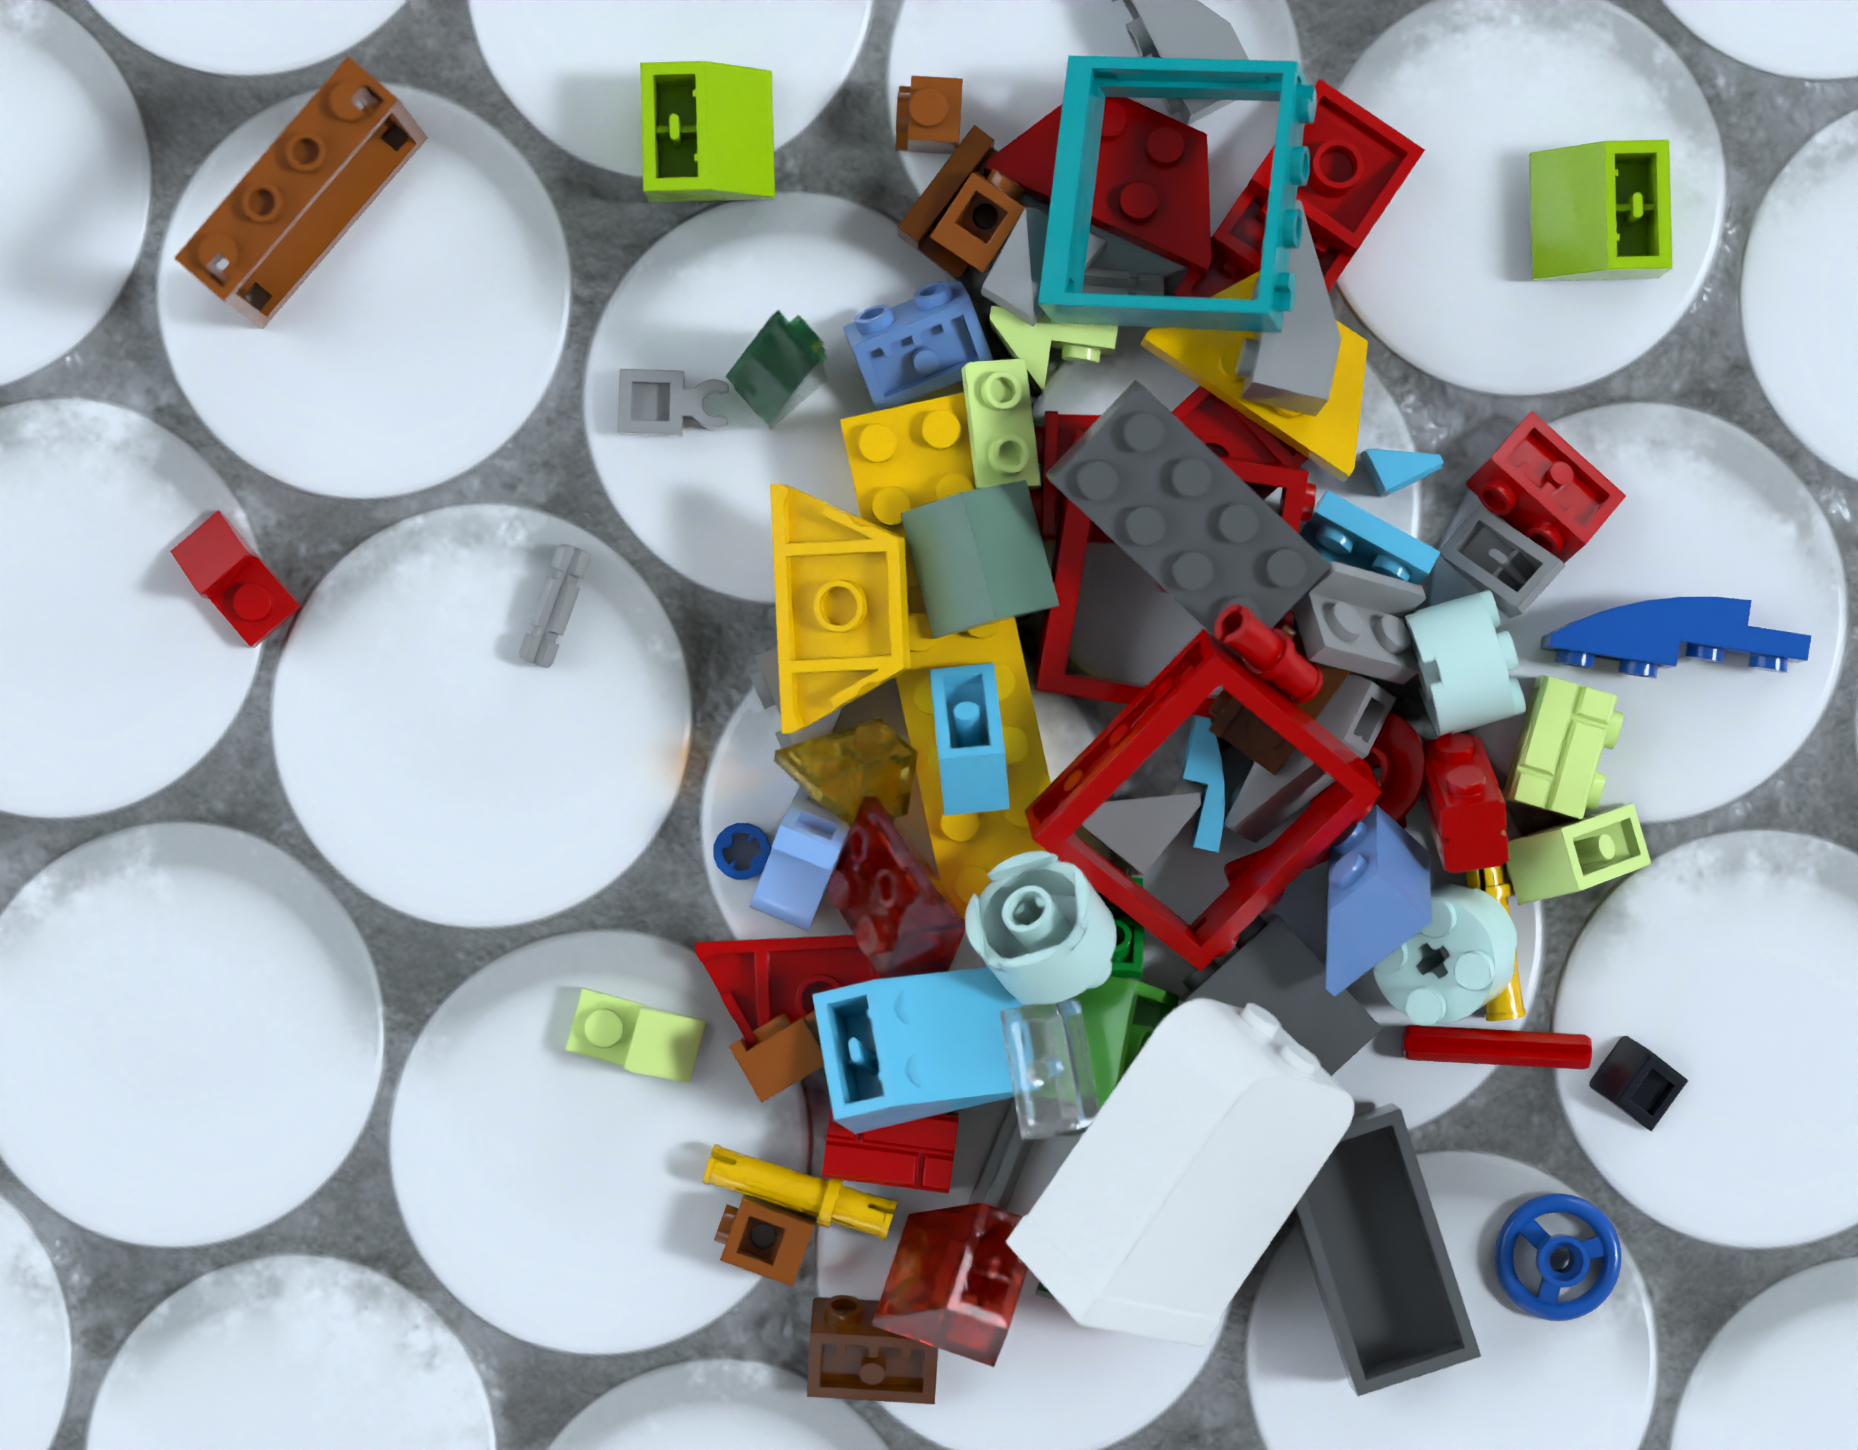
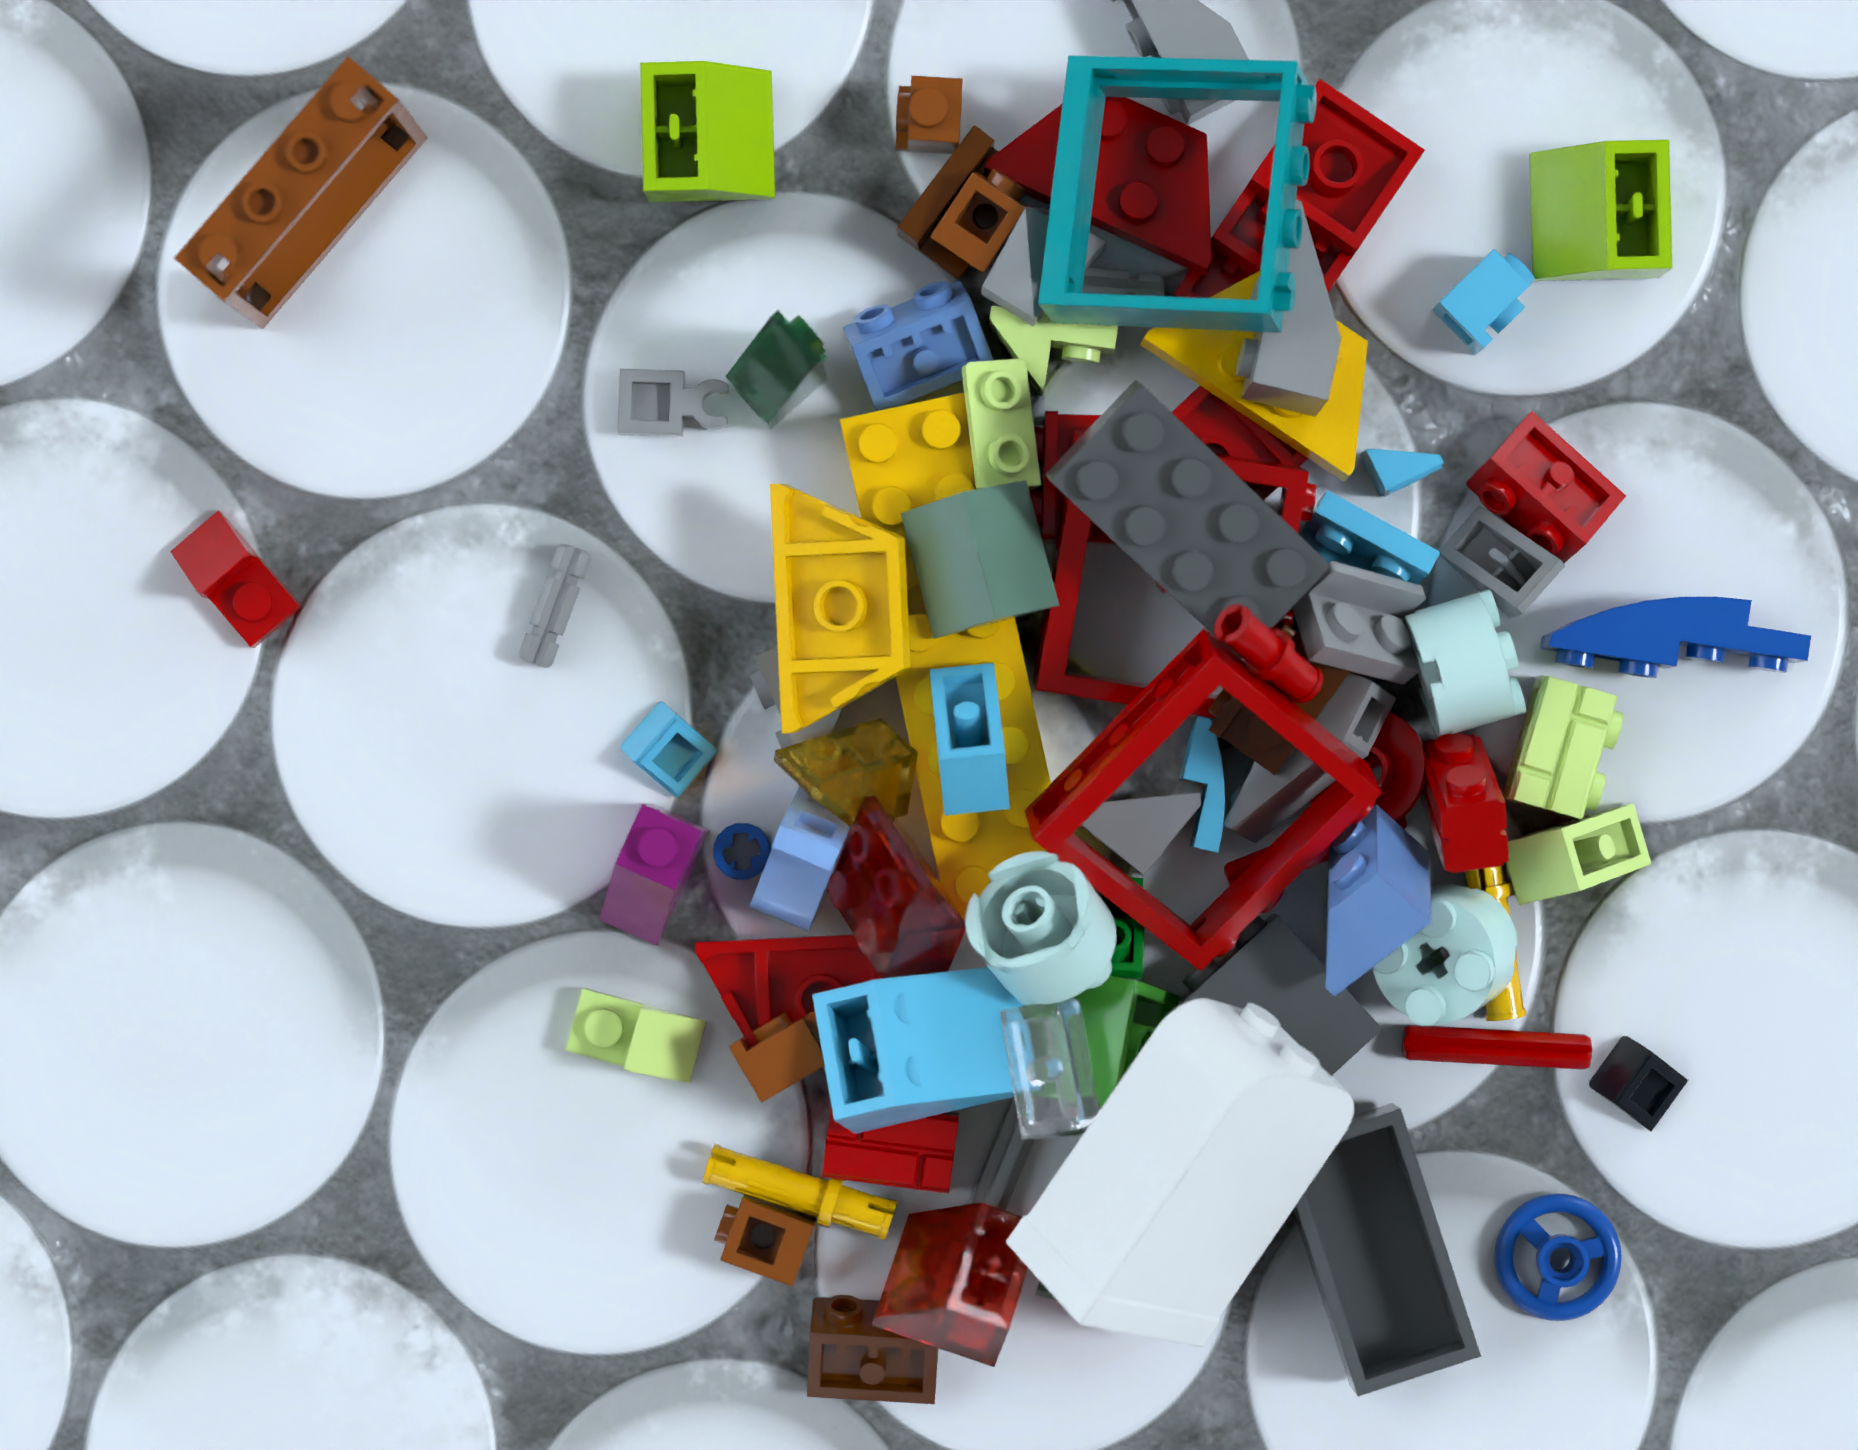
(652, 872): none -> magenta slope
(668, 749): none -> medium azure slope
(1485, 299): none -> medium azure brick

